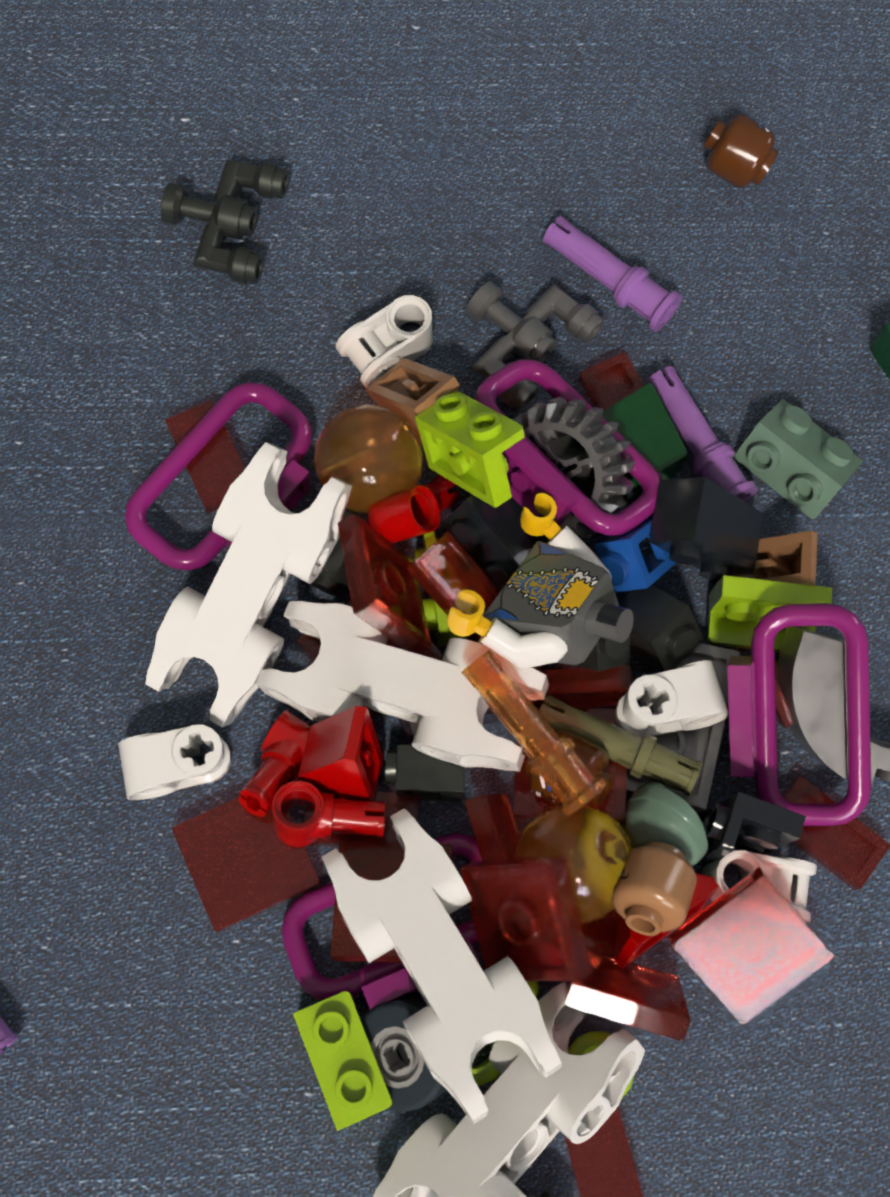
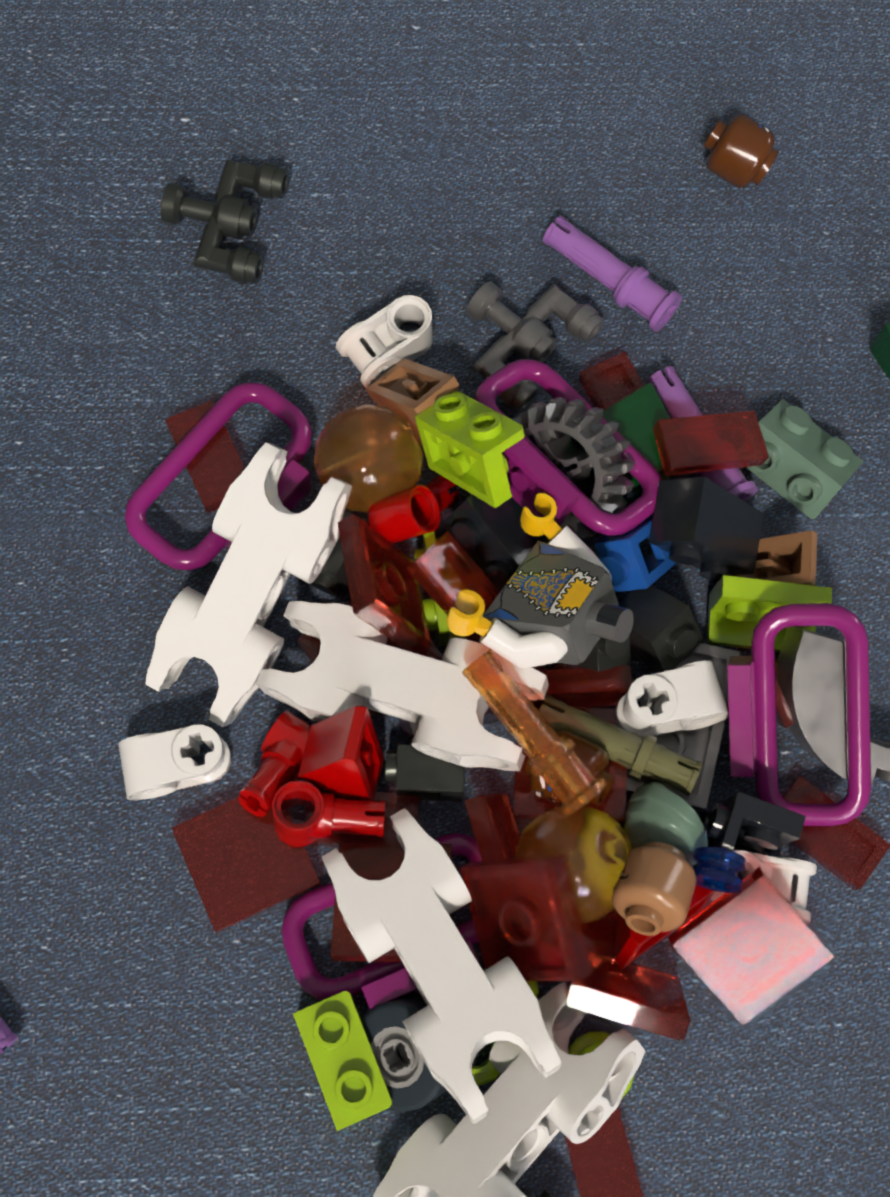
(710, 442): none -> clear red tile
(718, 869): none -> clear blue bush

